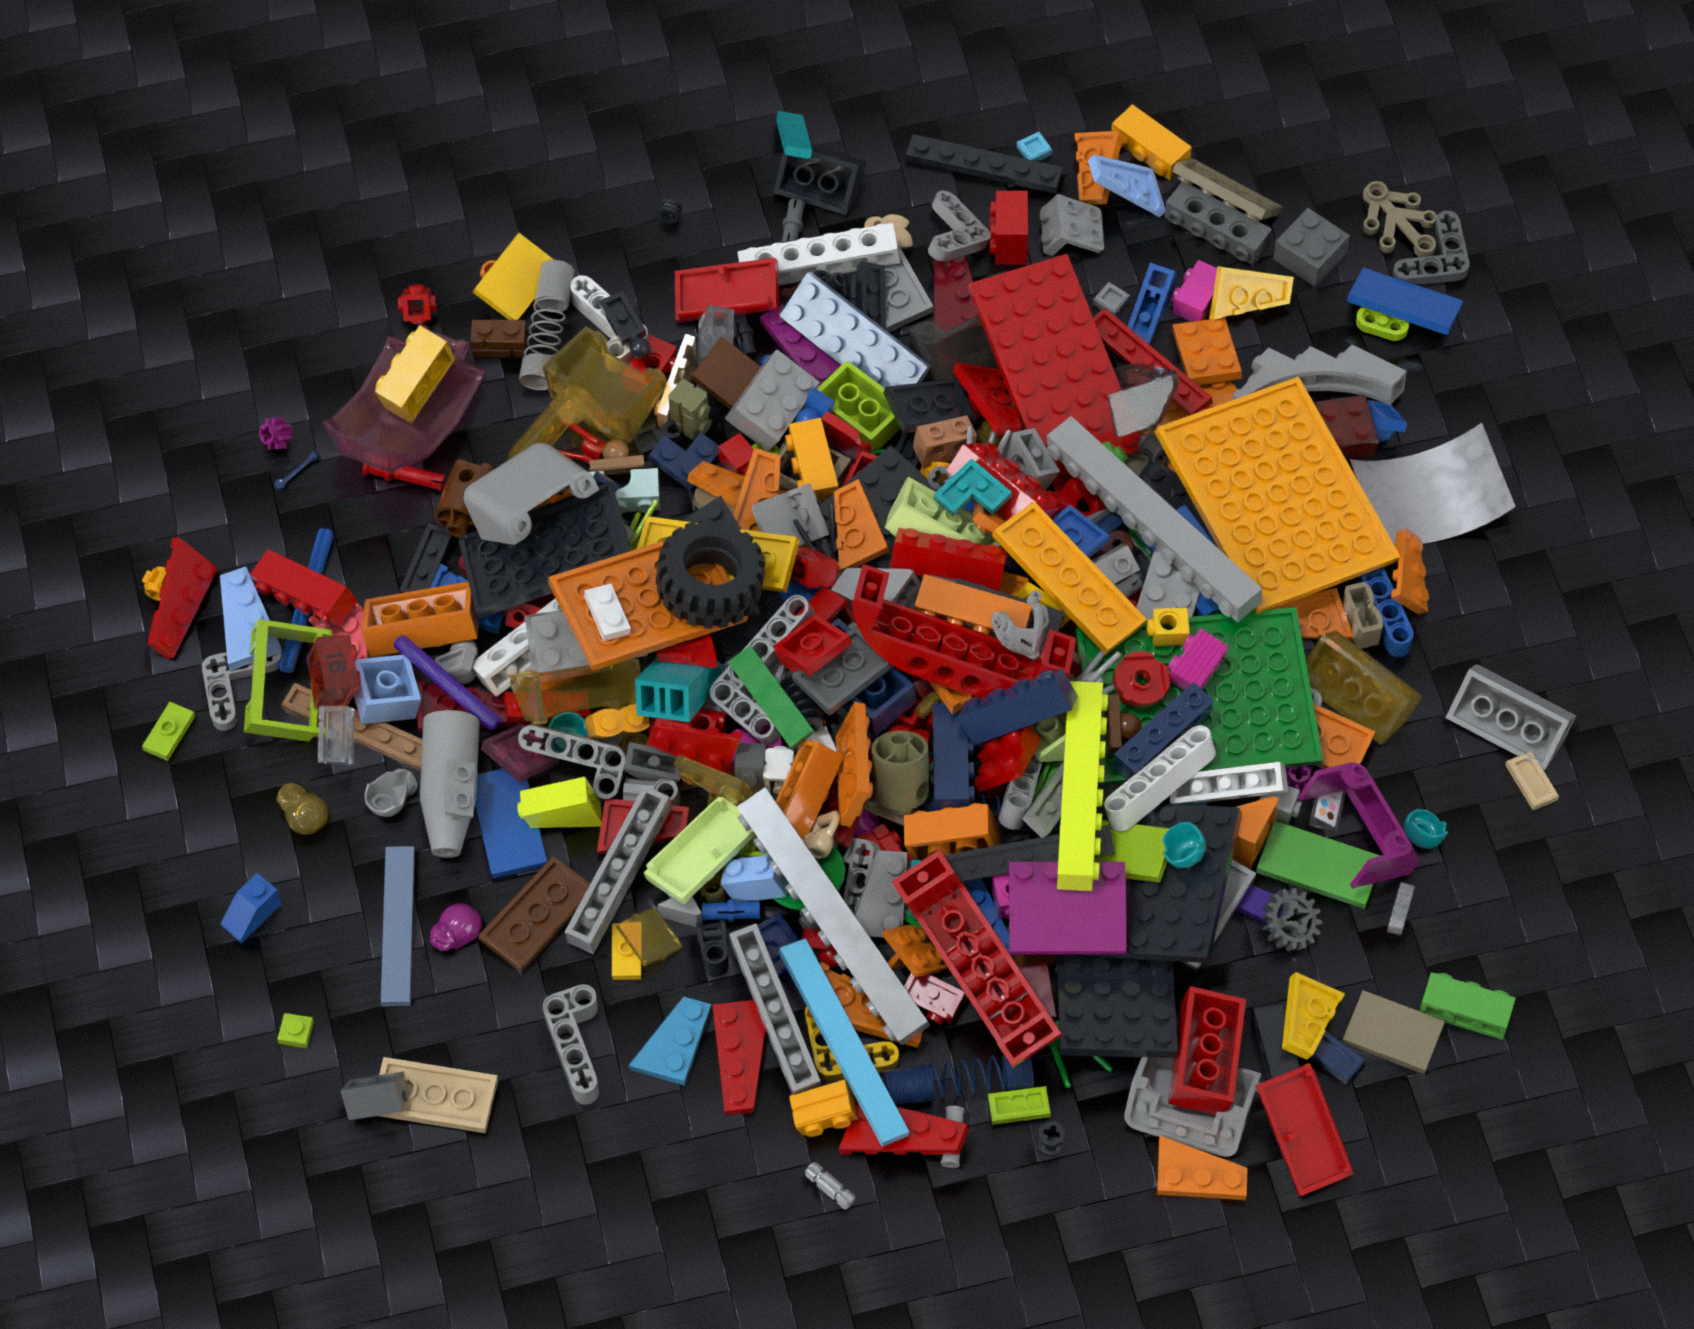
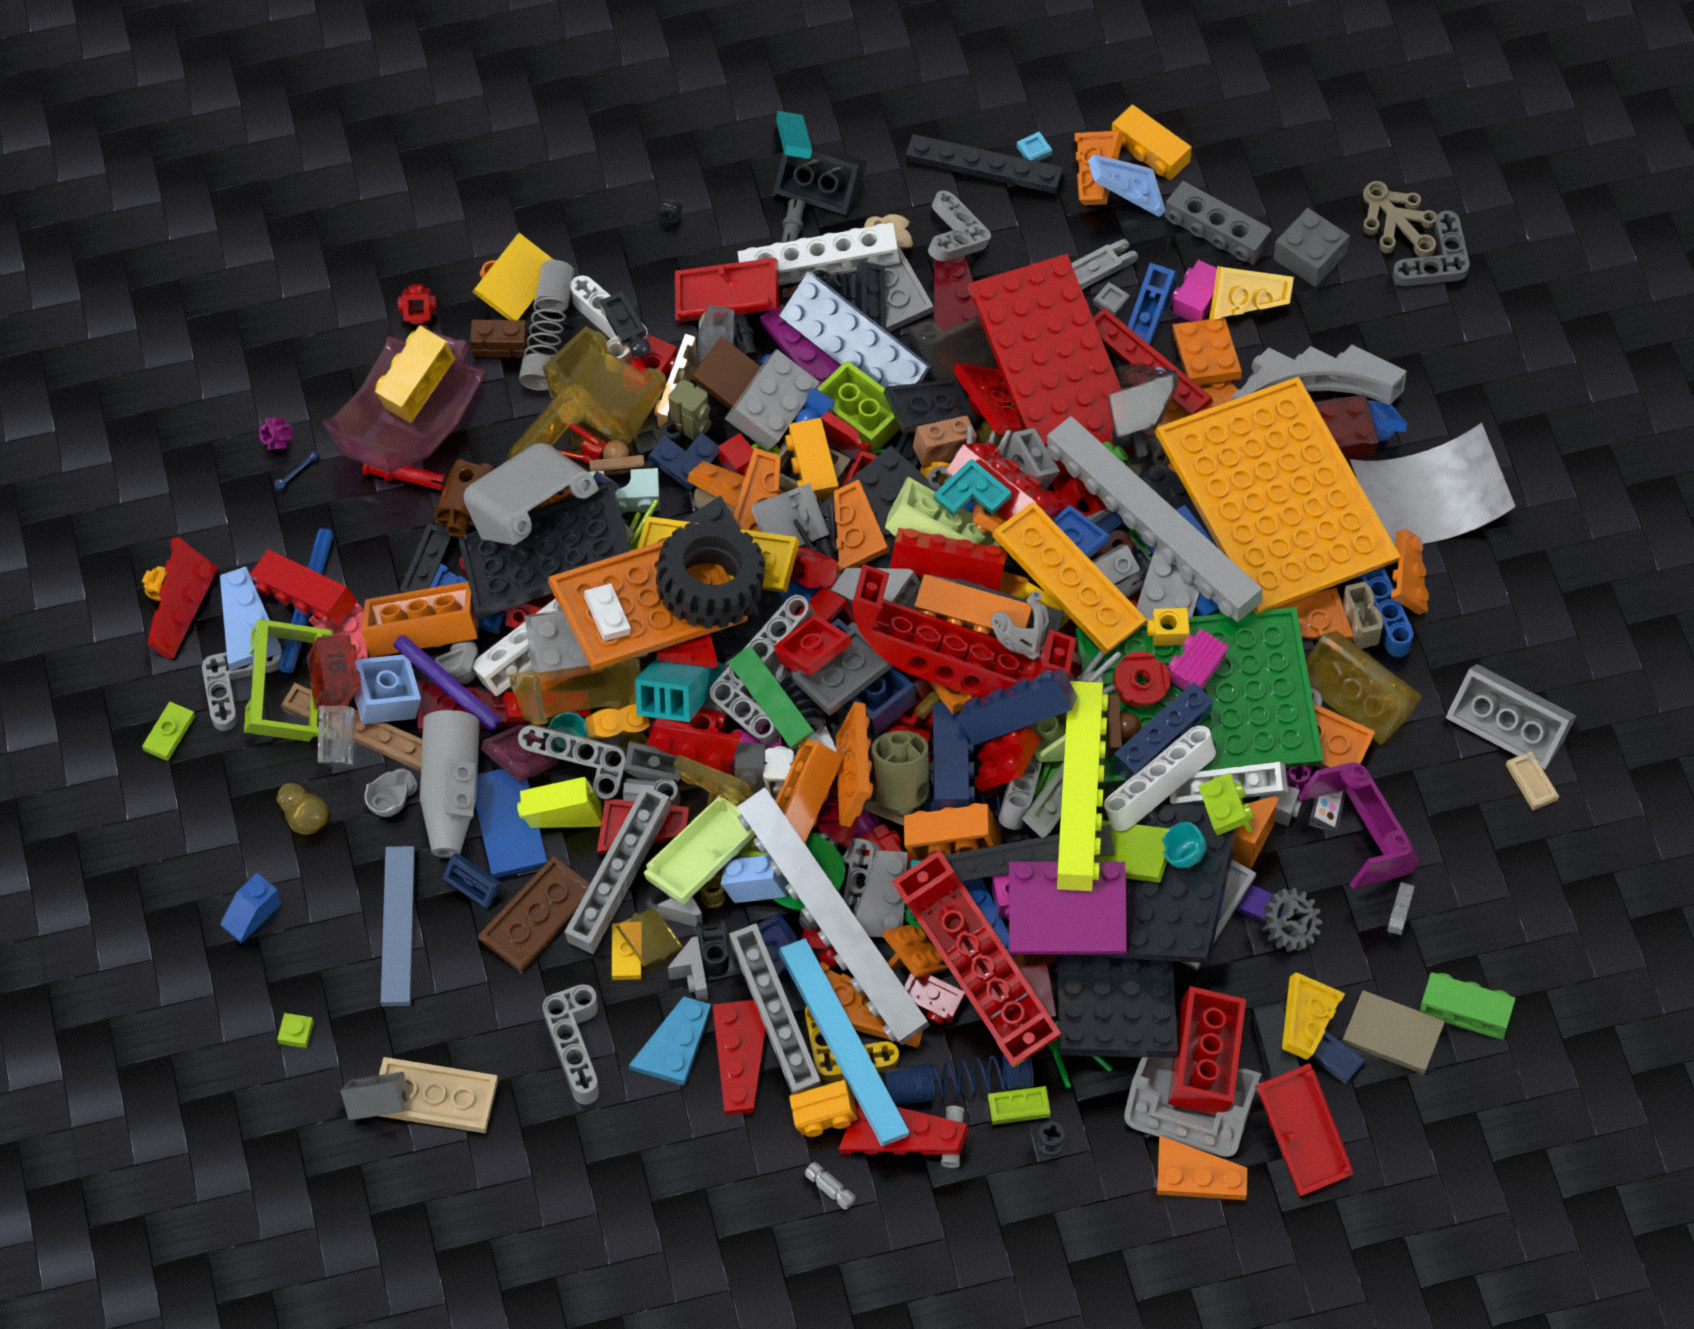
(456, 927): magenta hair -> none
(472, 876): none -> dark blue tile
(690, 965): none -> light grey slope
(730, 910): blue pin -> none
(821, 840): tan piece -> none
(1009, 227): red brick -> none
(1072, 223): light grey bracket -> none
(1103, 263): none -> light grey hinge
(1133, 439): none -> black tile
(1225, 804): none -> lime bracket
(1232, 192): dark tan plate -> none
(1315, 863): bright green tile -> none
(1381, 324): lime plate -> none
(1405, 301): blue tile -> none
(1424, 829): teal hair -> none

